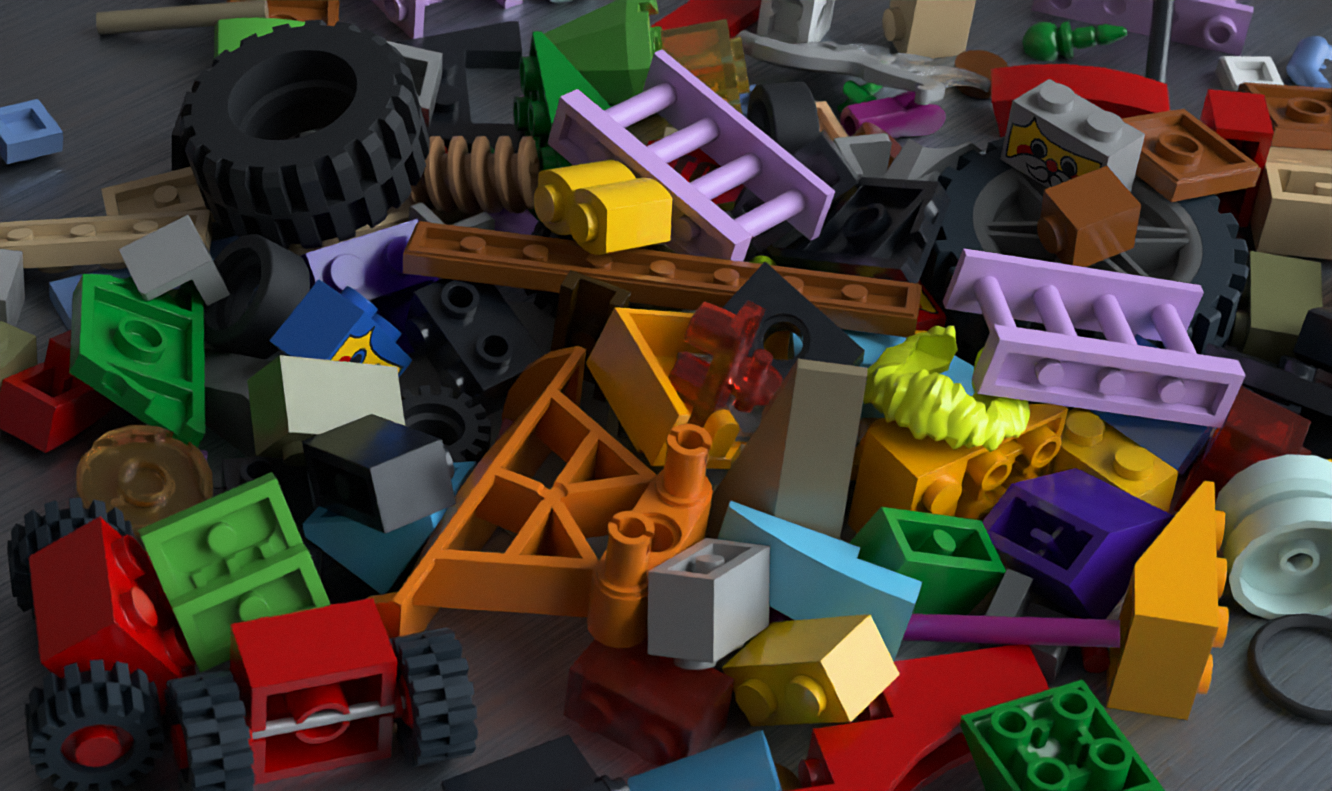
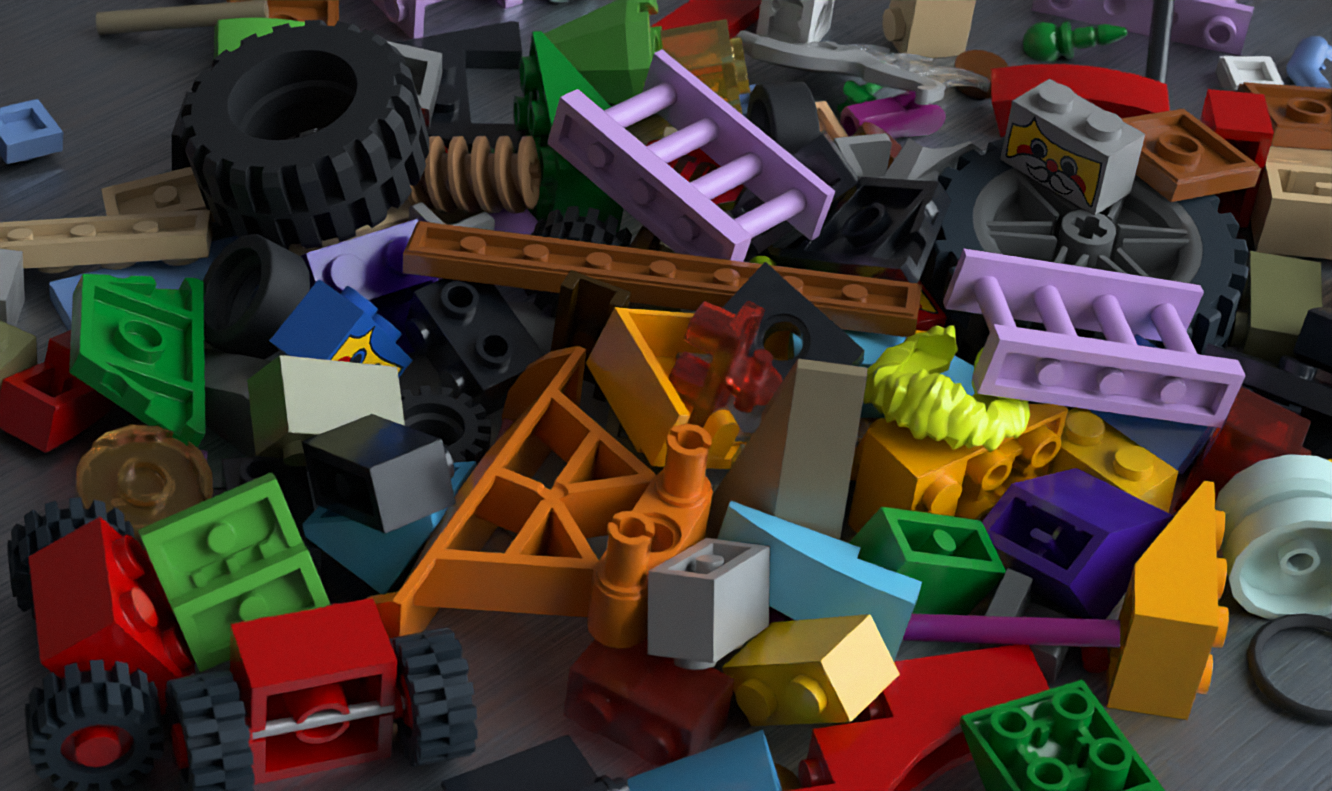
(172, 258): light grey panel -> none
(603, 206): yellow brick -> none
(1088, 218): dark orange brick -> none

